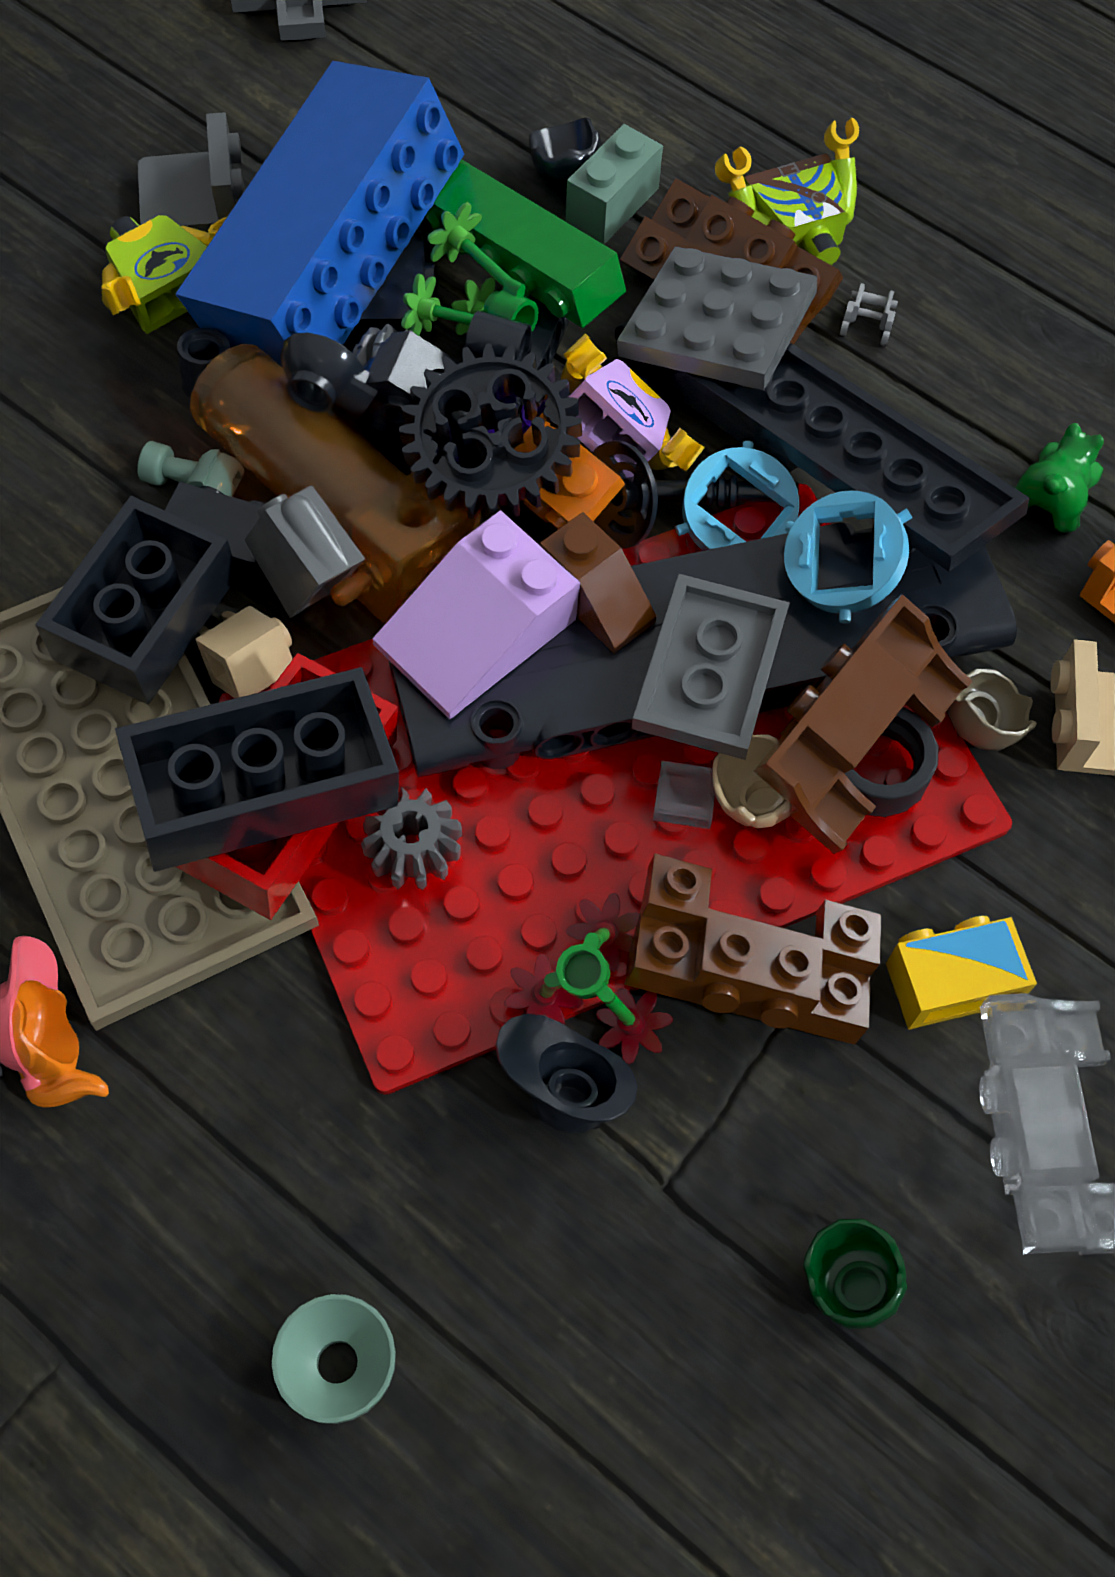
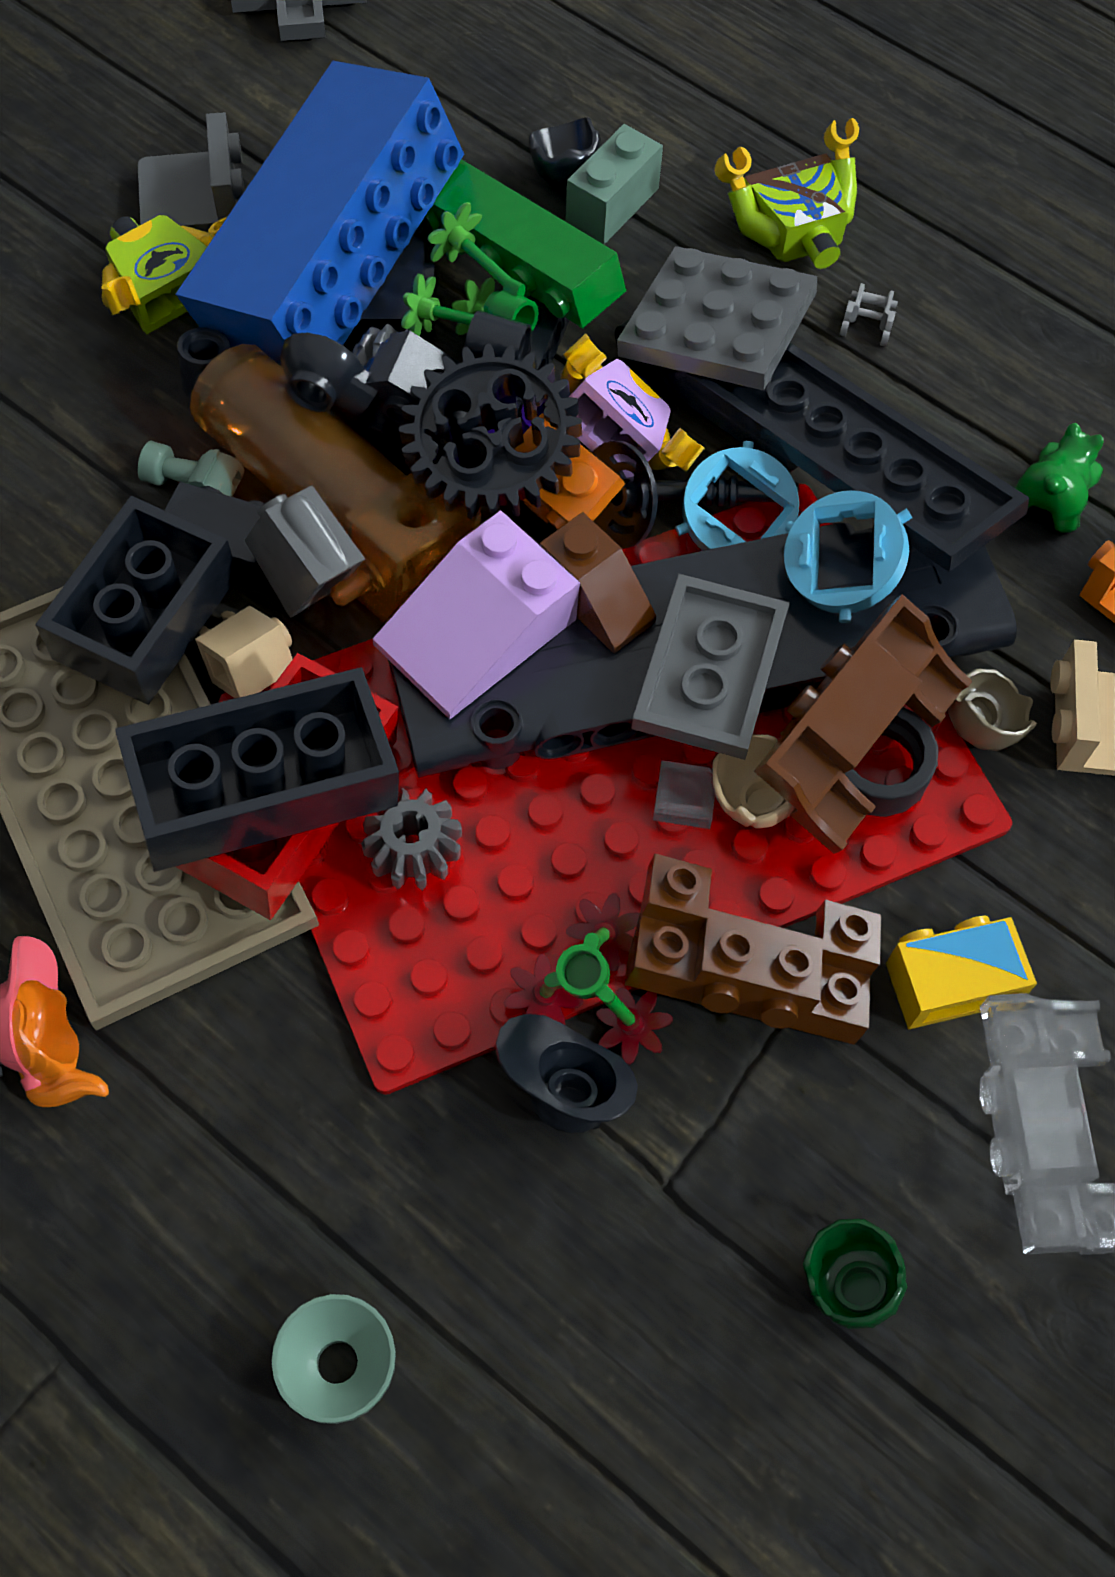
(728, 230): reddish brown bracket -> none

